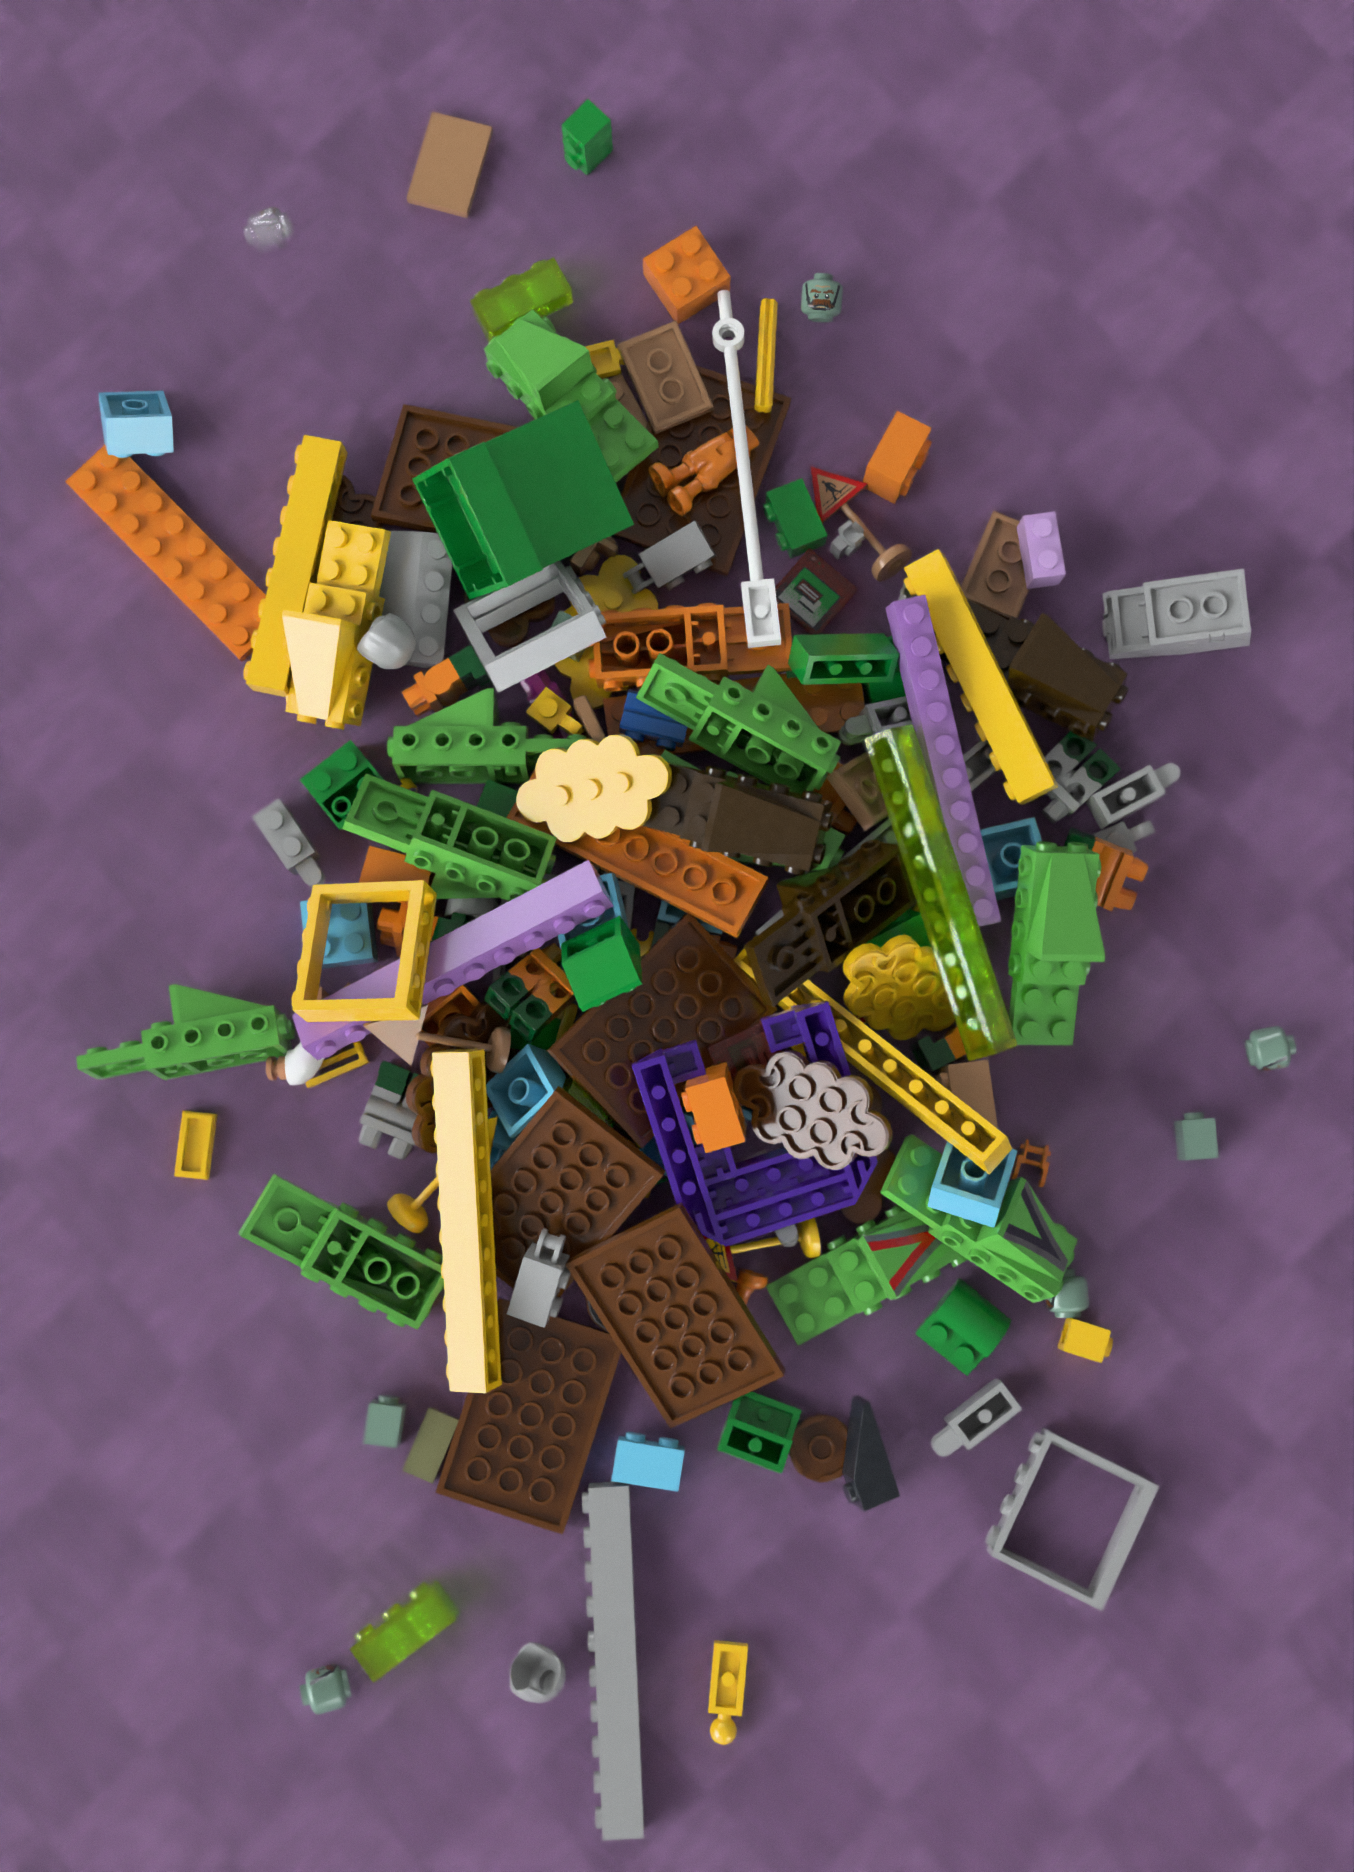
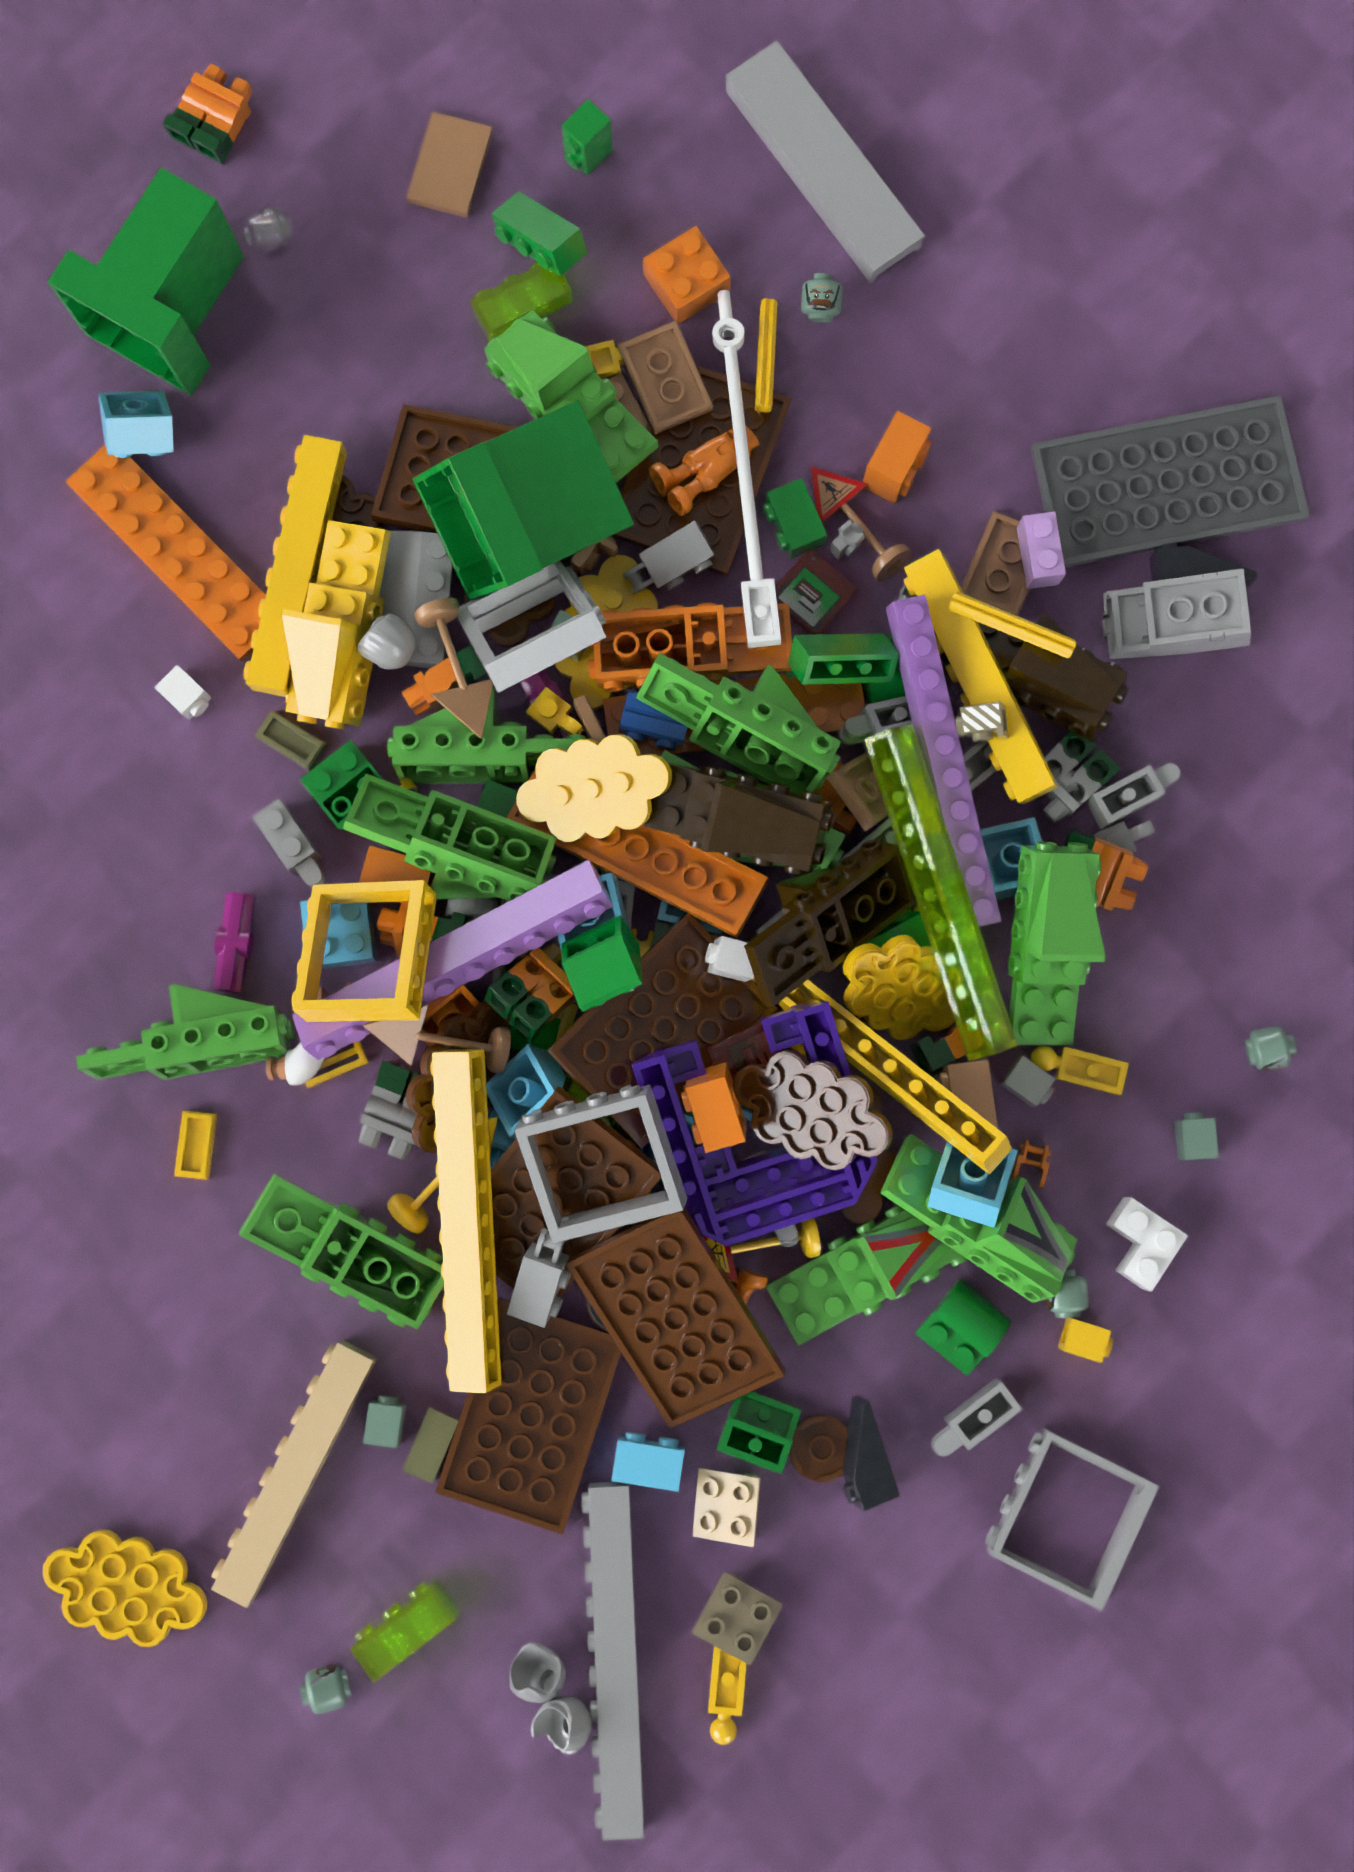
(125, 1588): none -> yellow plate
(155, 281): none -> green piece
(183, 693): none -> white brick
(210, 114): none -> orange hips
(234, 942): none -> magenta piece
(290, 740): none -> olive tile
(293, 1473): none -> tan brick
(466, 702): none -> medium nougat piece
(539, 233): none -> green brick
(564, 1722): none -> light grey hair
(615, 1214): none -> light grey window
(726, 1507): none -> tan hinge
(729, 959): none -> white brick
(737, 1618): none -> dark tan hinge
(823, 161): none -> light grey tile
(982, 721): none -> dark tan brick
(1012, 625): none -> yellow axle
(1028, 1082): none -> light grey brick
(1083, 1068): none -> yellow plate
(1153, 1242): none -> white brick
(1171, 480): none -> dark grey plate
(1185, 561): none -> black slope

